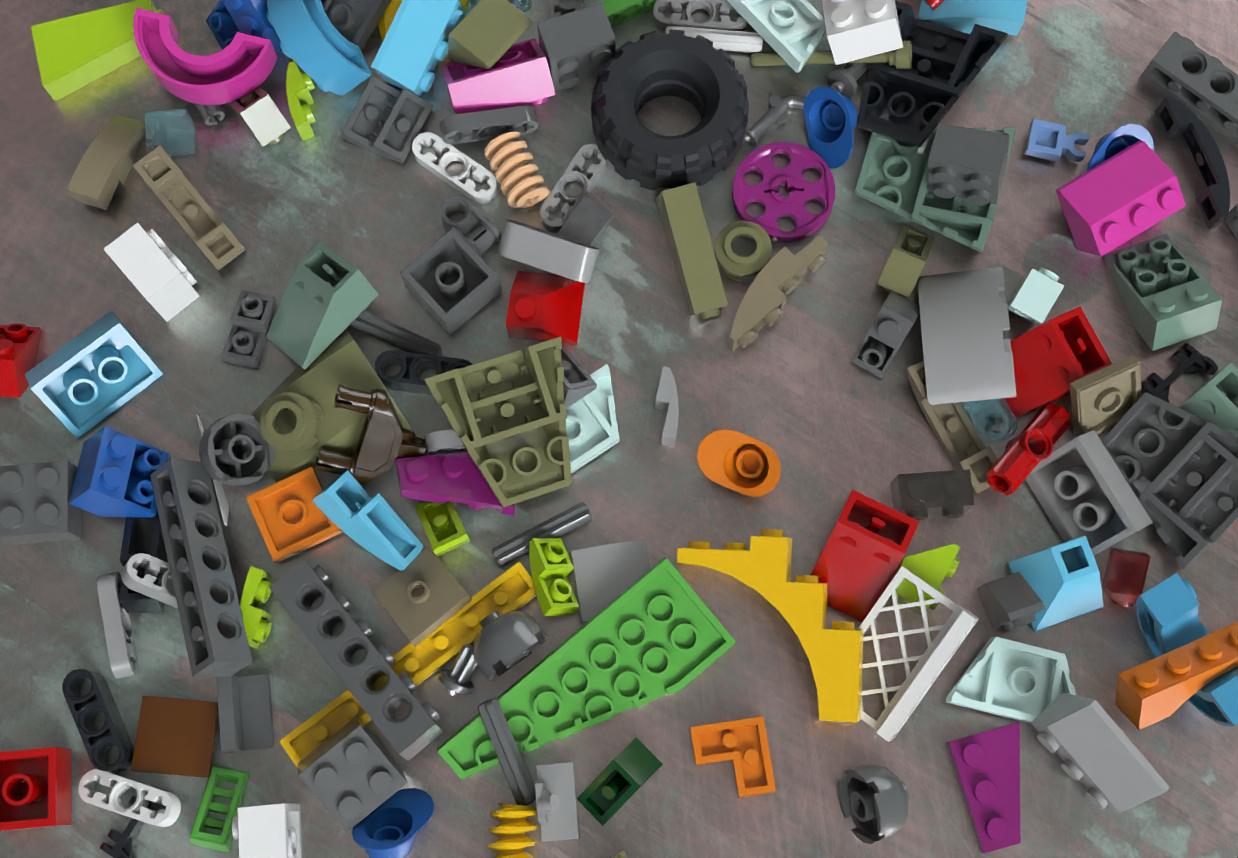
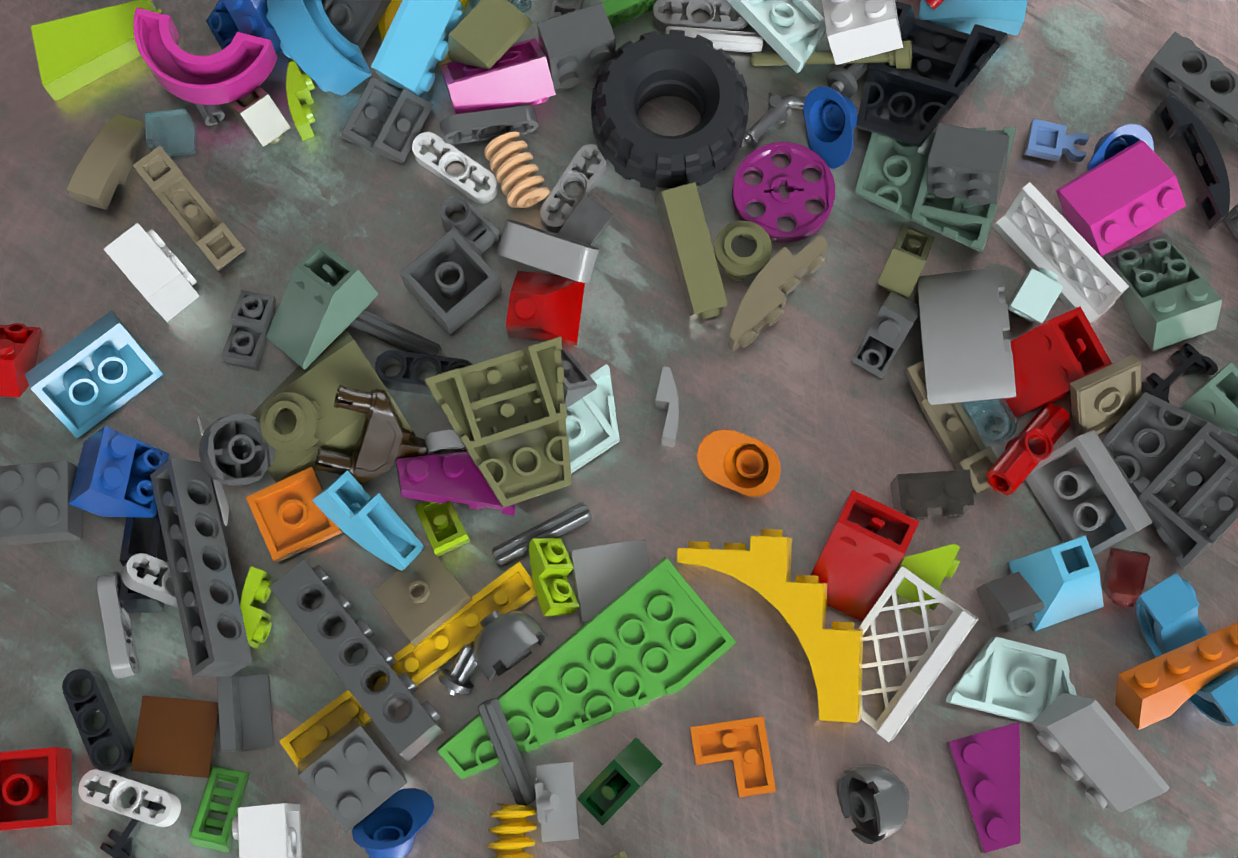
(1039, 244): none -> white fence

